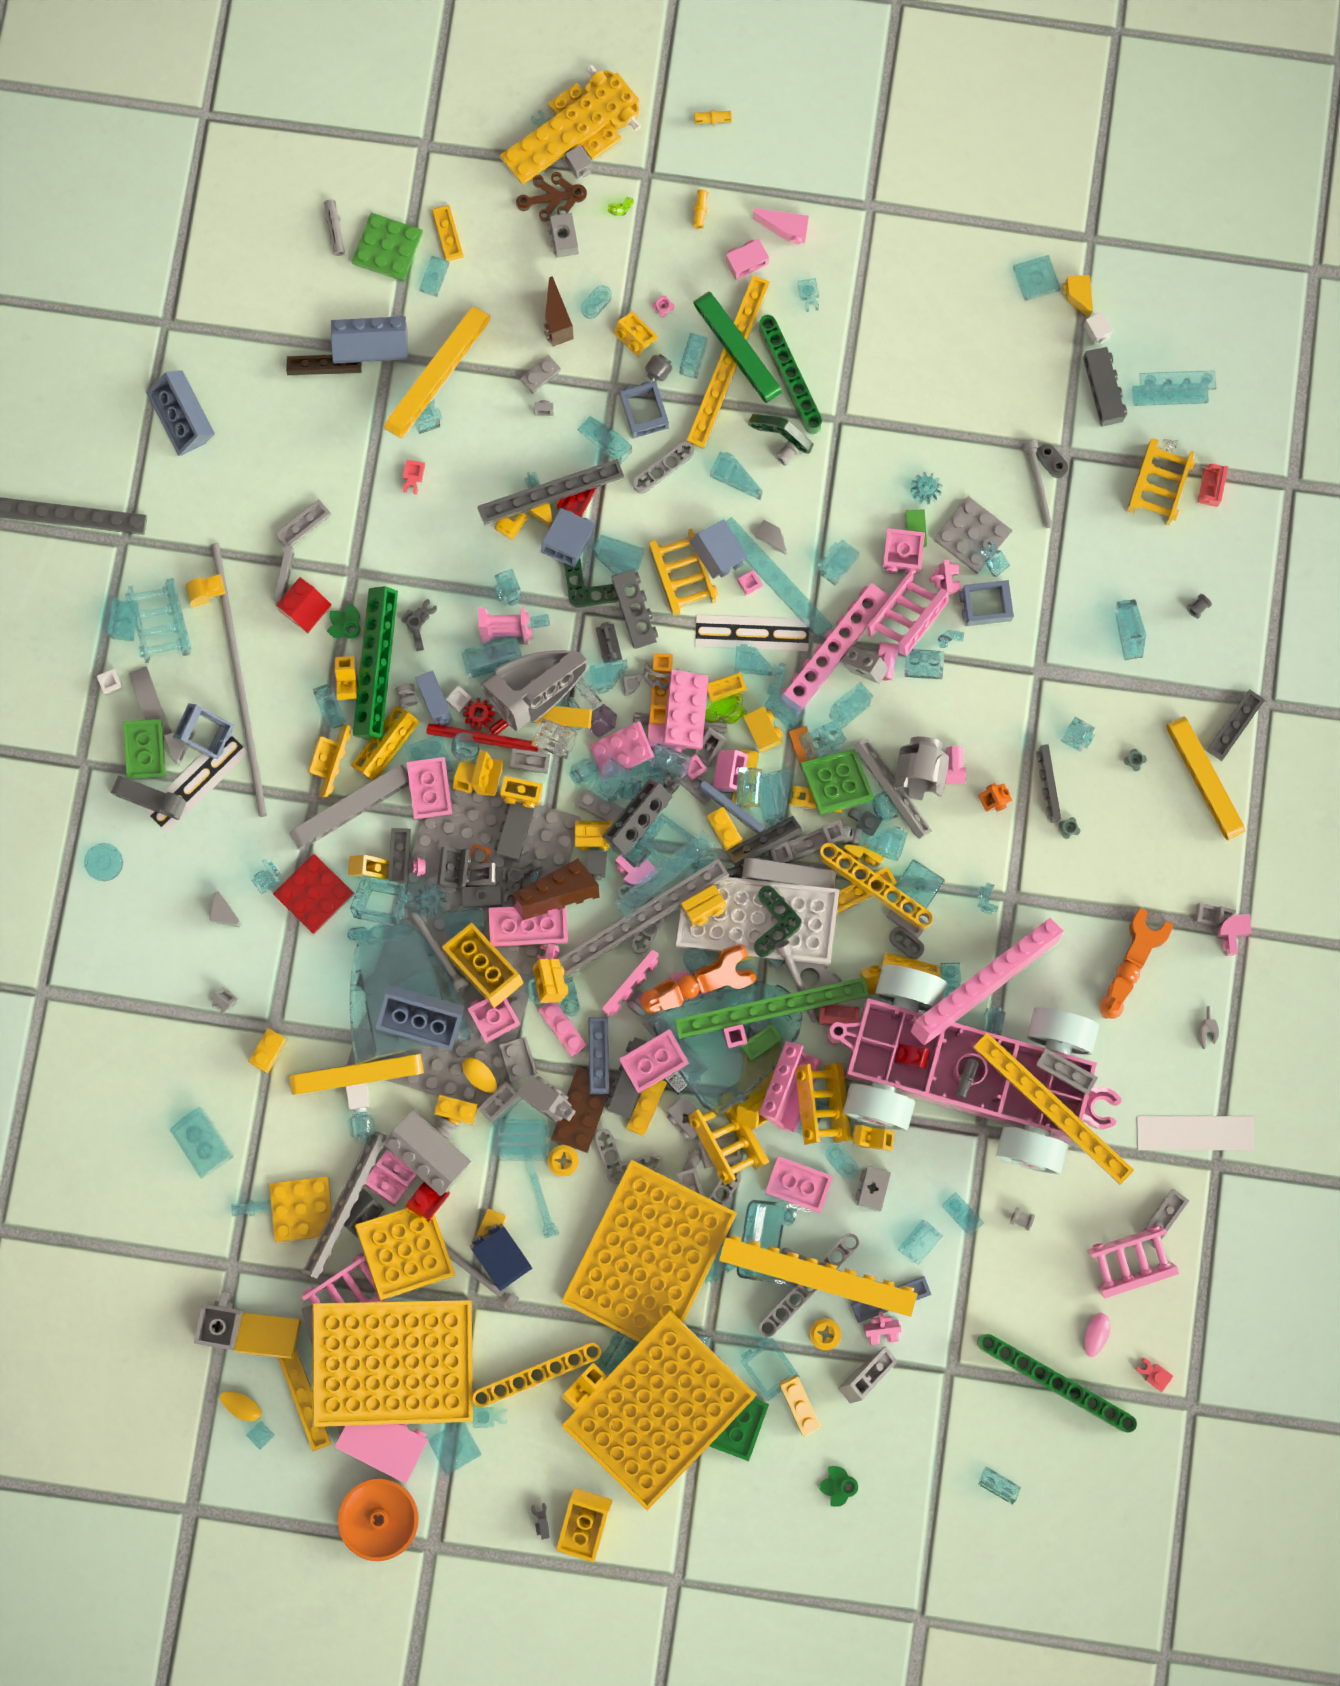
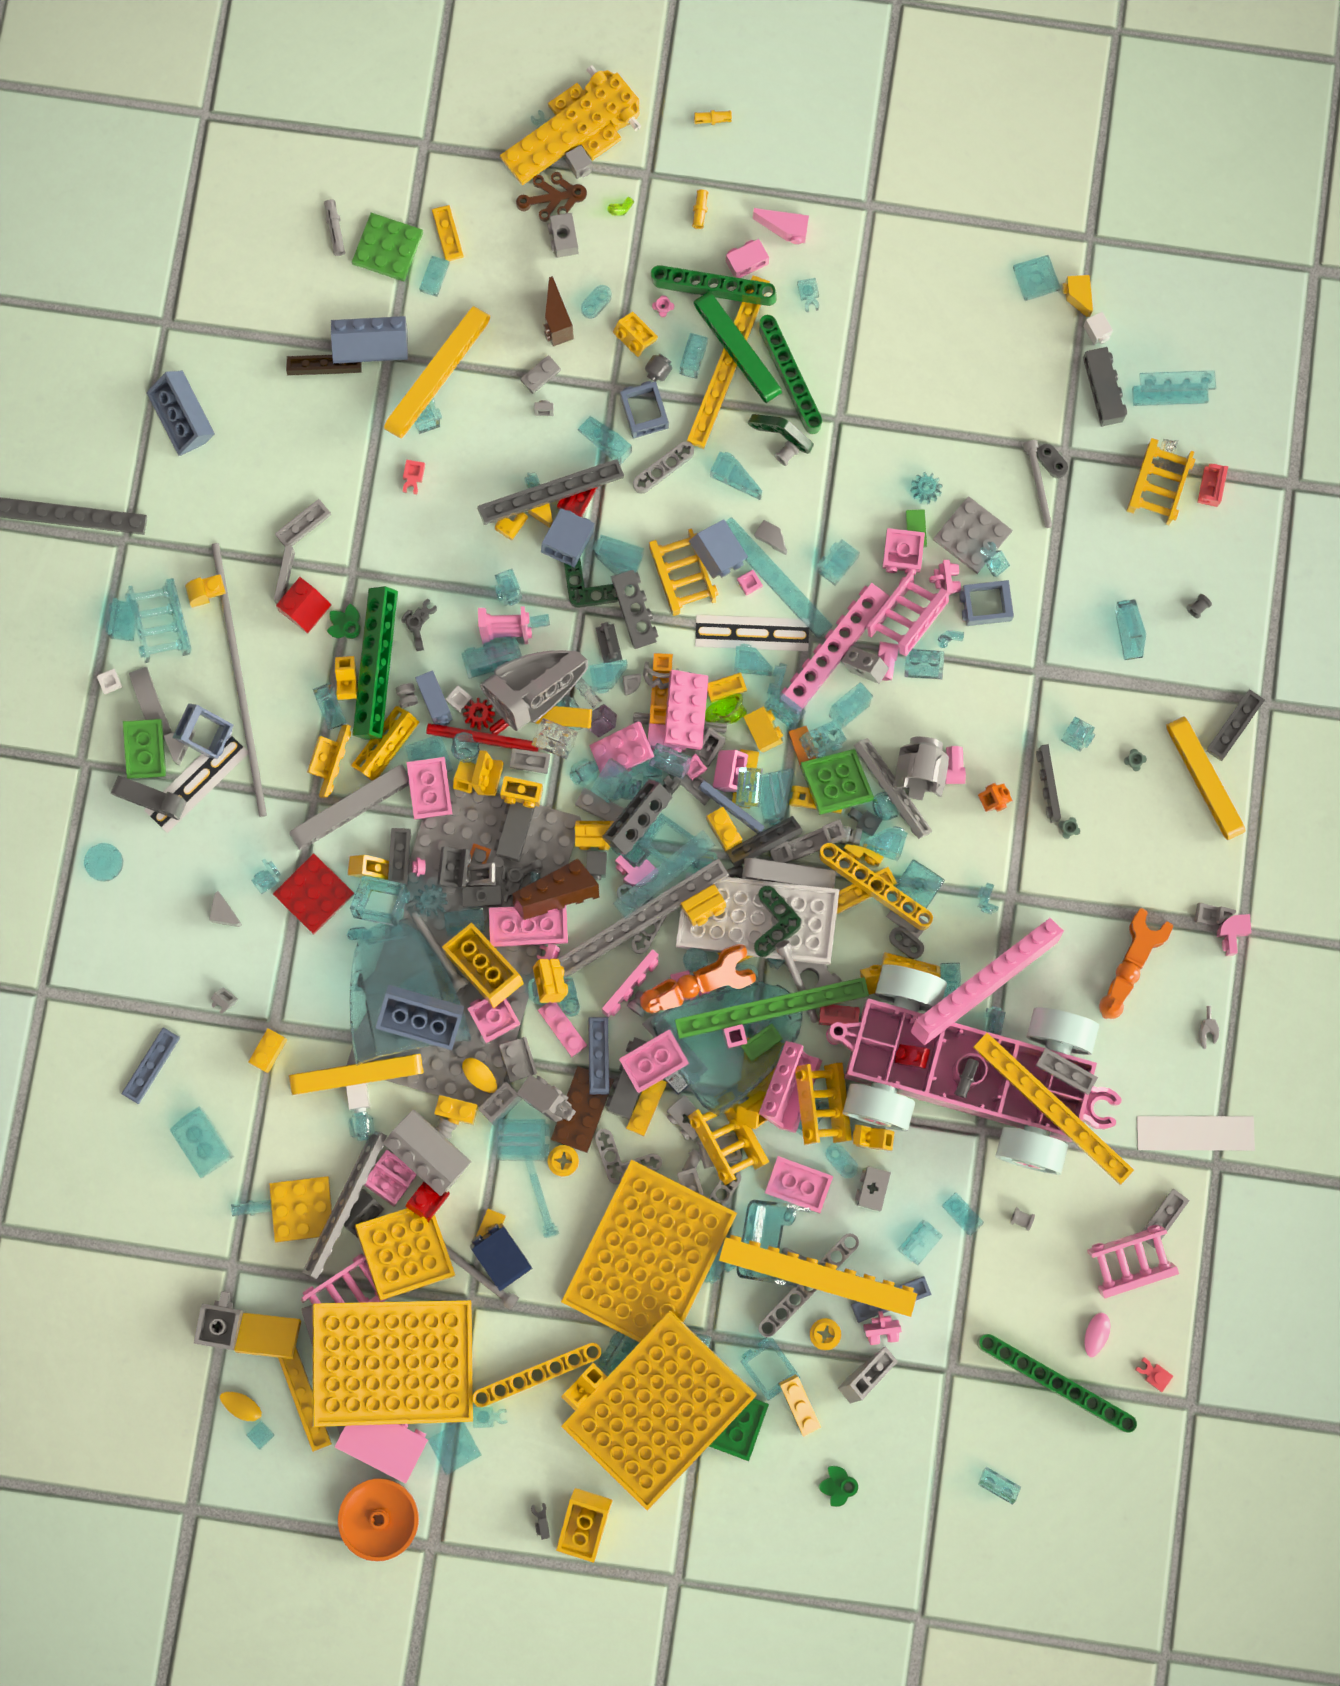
(151, 1065): none -> sand blue tile
(720, 291): none -> green beam

